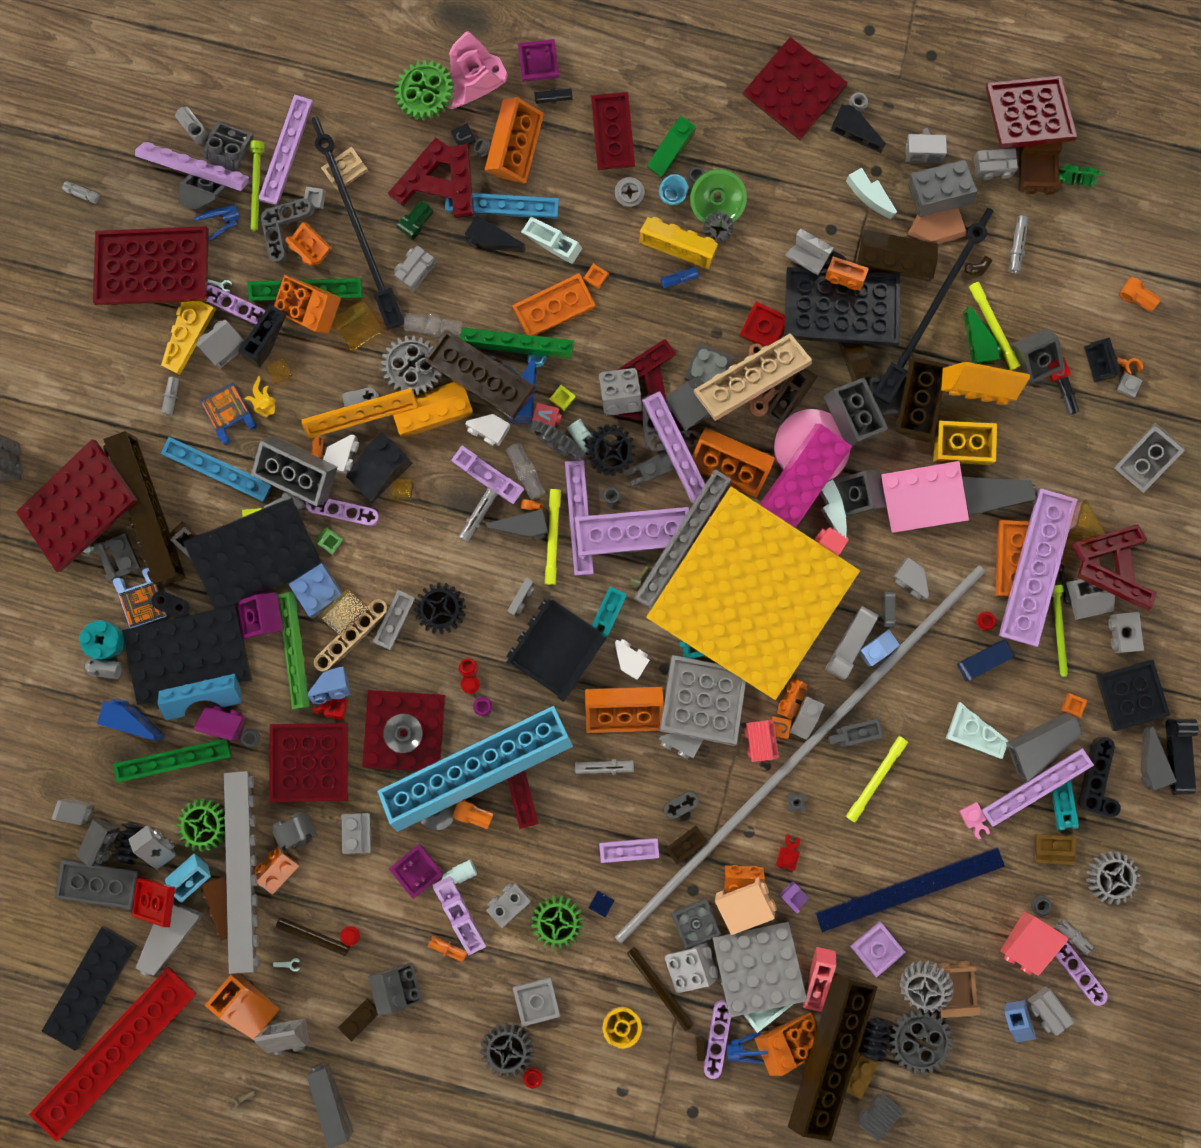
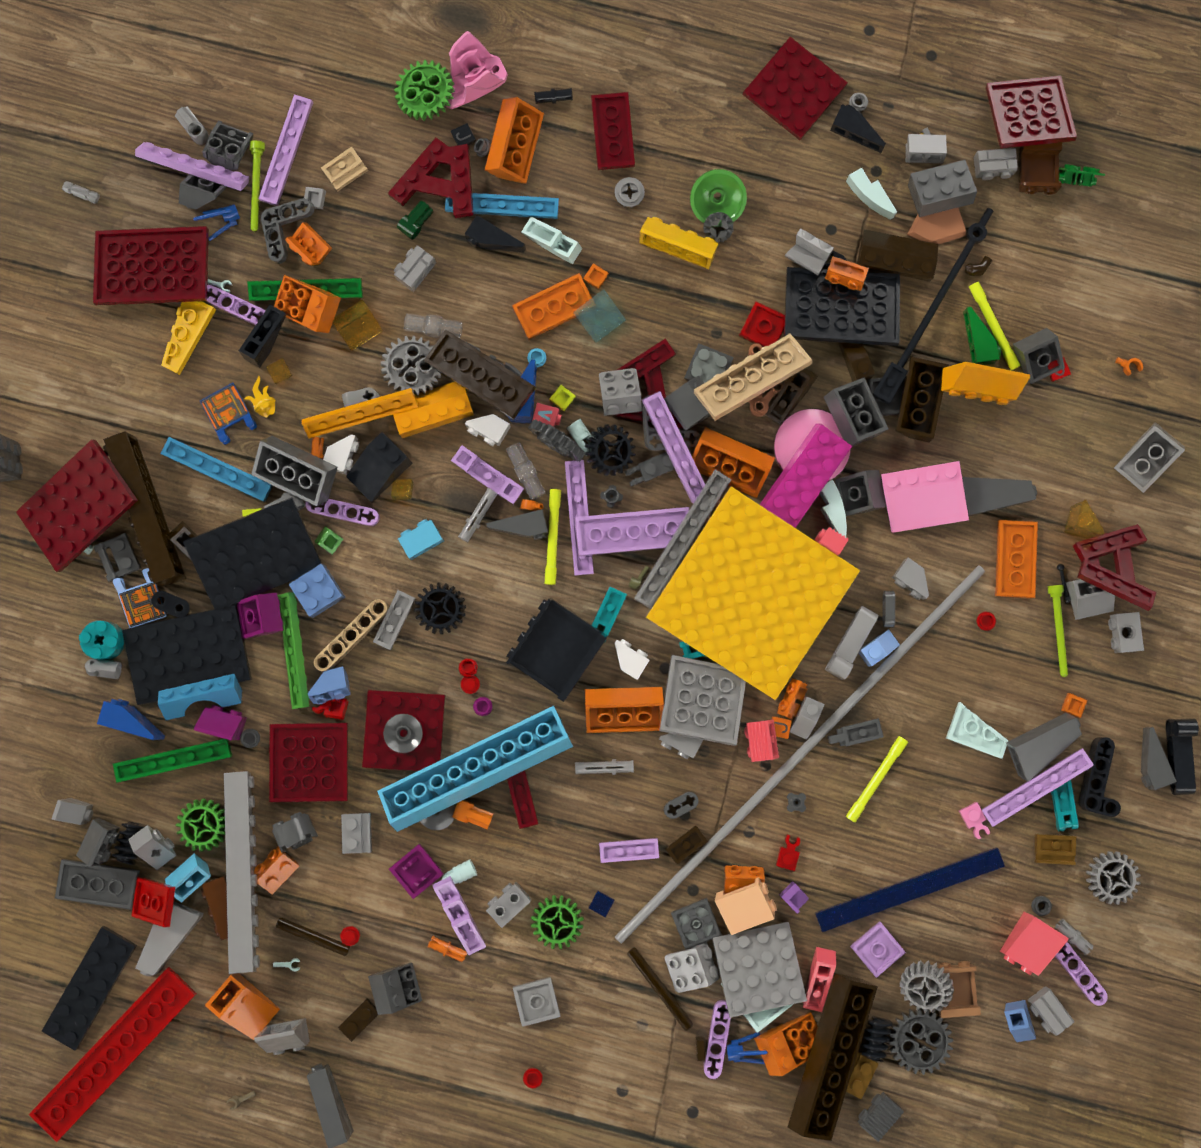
(170, 396): light grey axle -> none
(221, 343): light grey slope -> none
(343, 611): clear yellow slope -> none
(385, 297): black bar -> none
(420, 539): none -> medium azure brick
(502, 1067): dark grey gear -> none
(518, 343): green plate -> none
(526, 590): light grey plate -> none
(538, 60): magenta plate -> none
(599, 316): none -> clear light blue plate
(622, 1027): yellow cylinder -> none
(672, 146): green slope -> none
(673, 189): medium azure hair -> none
(679, 277): blue axle -> none
(694, 174): dark grey plate -> none
(965, 443): yellow brick -> none
(985, 660): dark blue beam -> none
(1017, 252): light grey pin -> none
(1038, 567): lavender plate -> none
(1068, 395): black axle -> none
(1102, 360): black hinge -> none
(1129, 385): light grey plate -> none
(1133, 695): black plate -> none
(1136, 292): orange piece -> none

